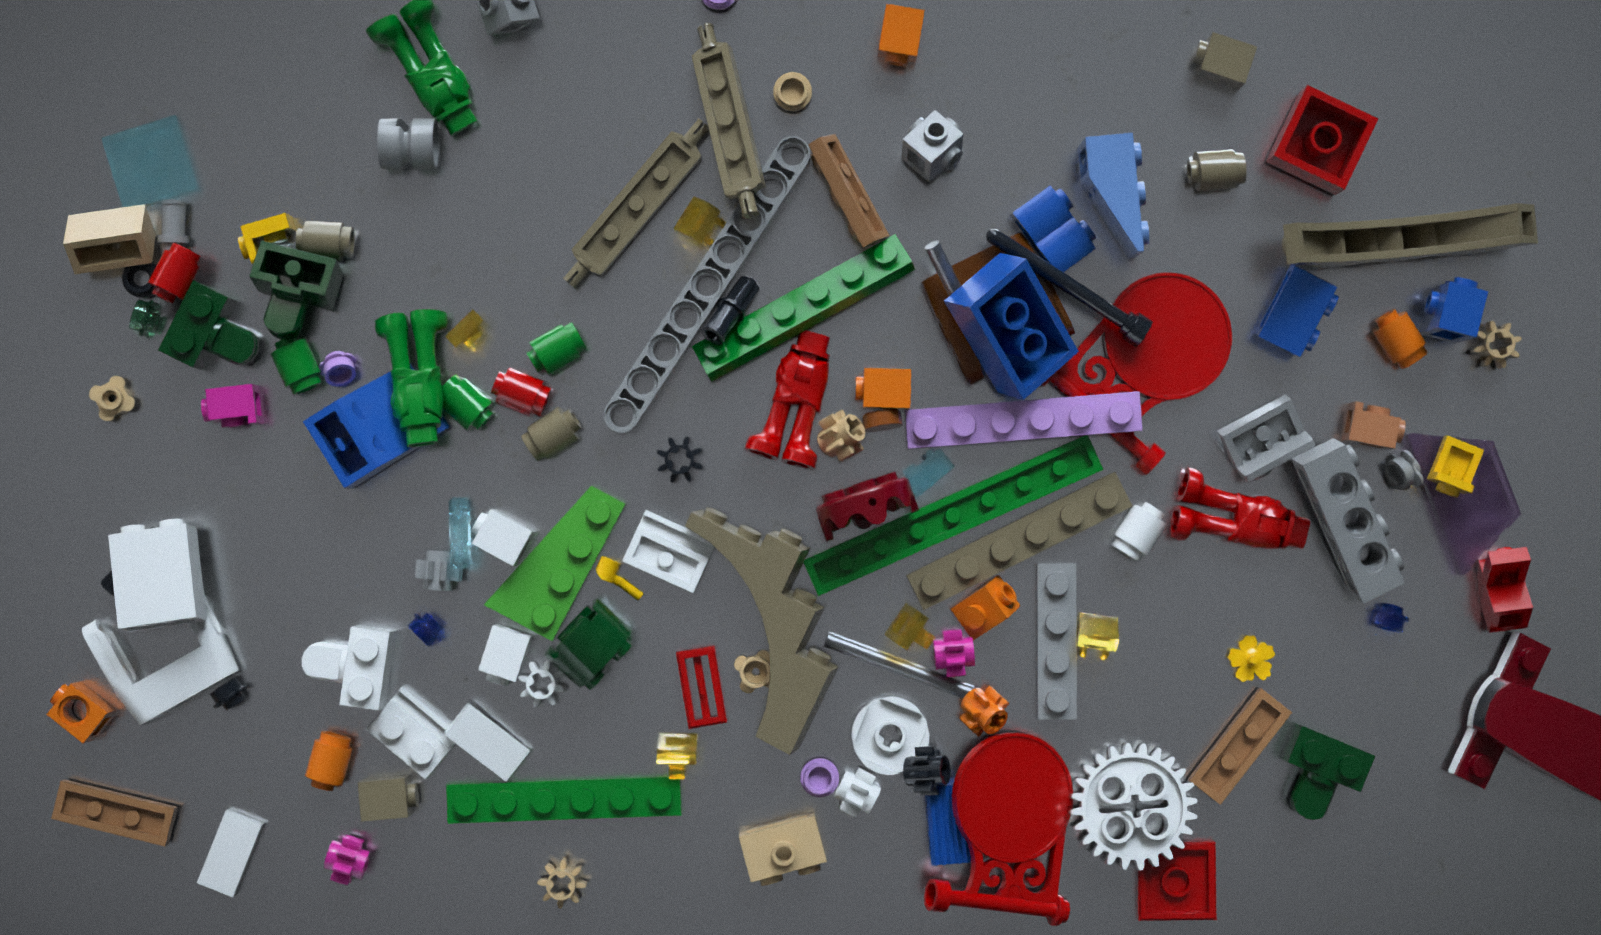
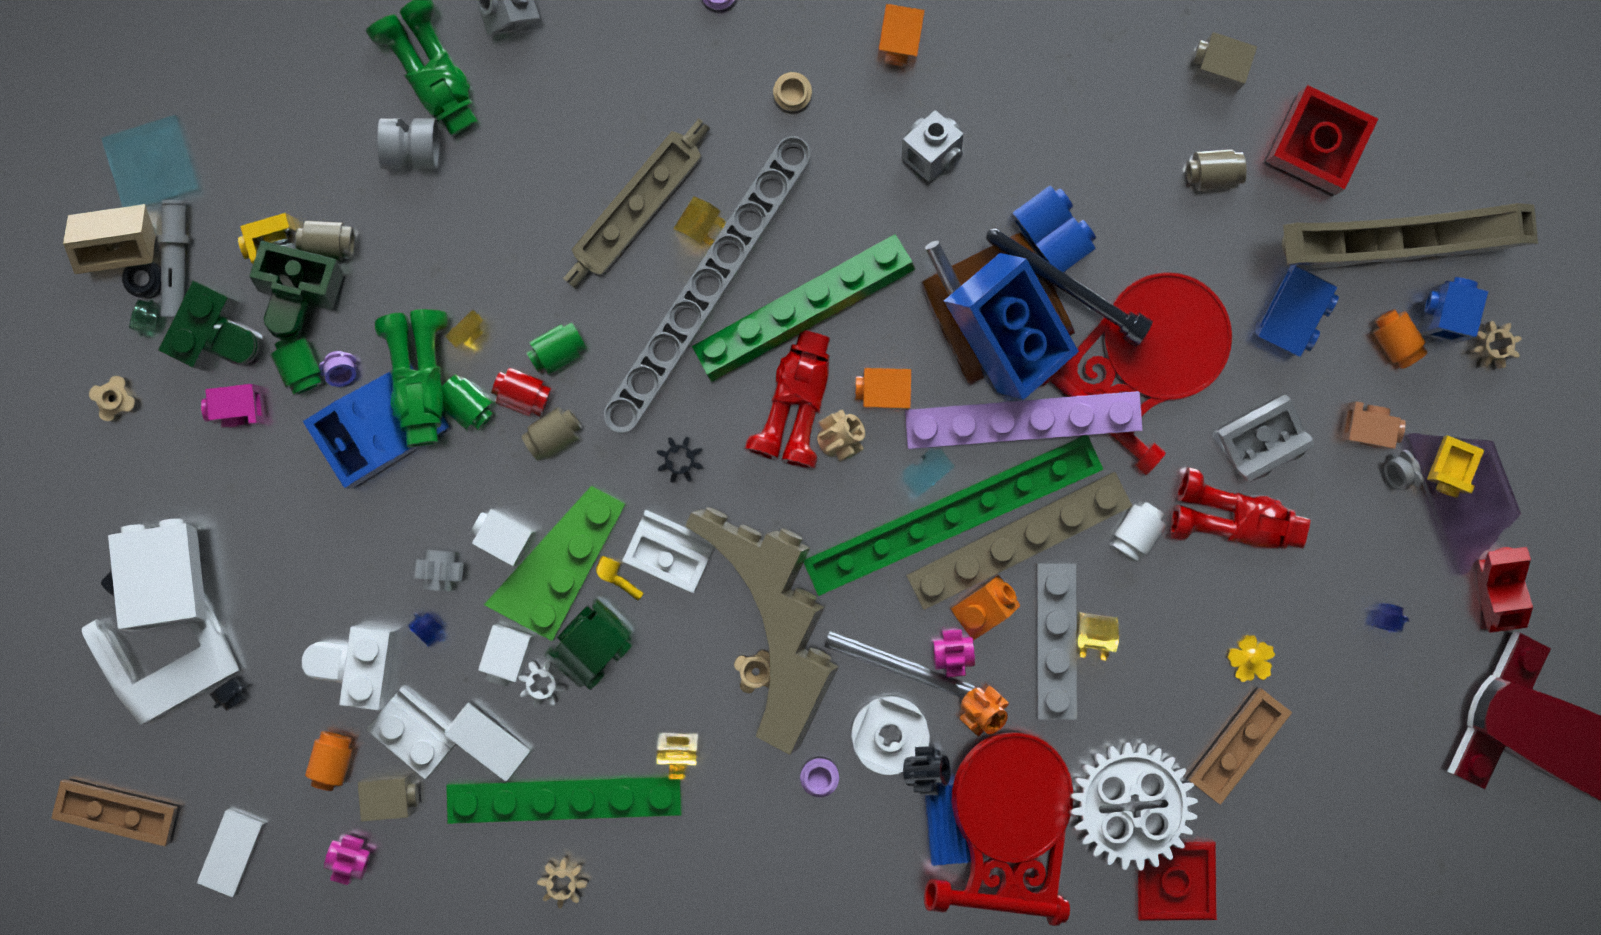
(96, 717): orange brick -> none
(174, 273): red brick -> none
(459, 533): clear light blue axle -> none
(696, 655): red tile -> none
(728, 121): dark tan plate -> none
(730, 310): black axle -> none
(783, 848): tan brick -> none
(847, 190): medium nougat plate -> none
(857, 792): white gear -> none
(865, 503): dark red plate -> none
(882, 420): dark orange tile -> none
(909, 628): clear yellow tile -> none
(1111, 184): medium blue slope -> none
(1317, 471): light grey brick -> none
(1323, 765): dark green brick -> none

